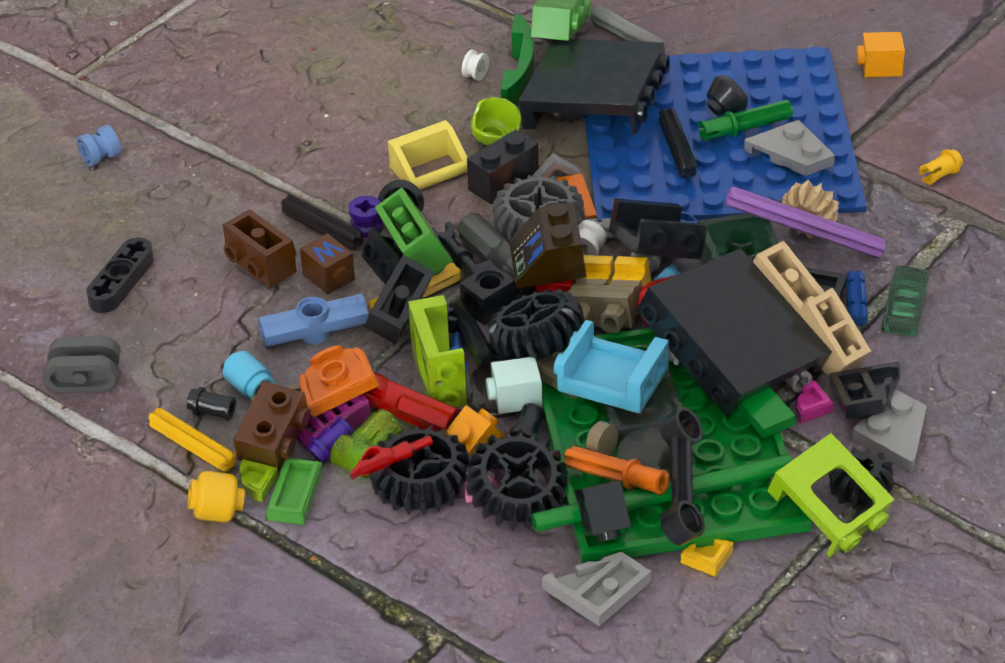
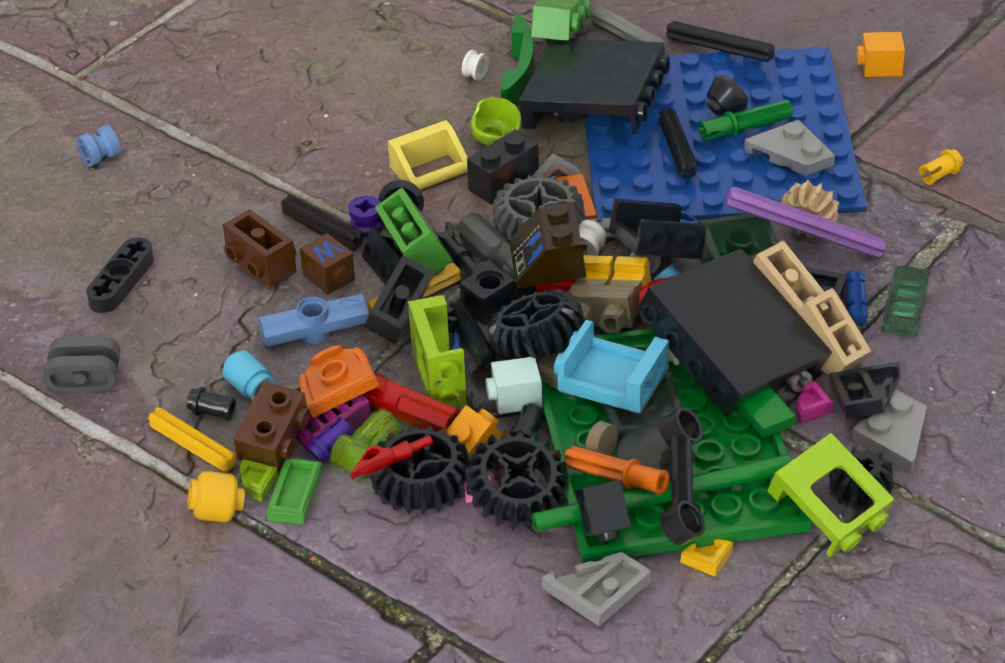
(720, 41): none -> black axle

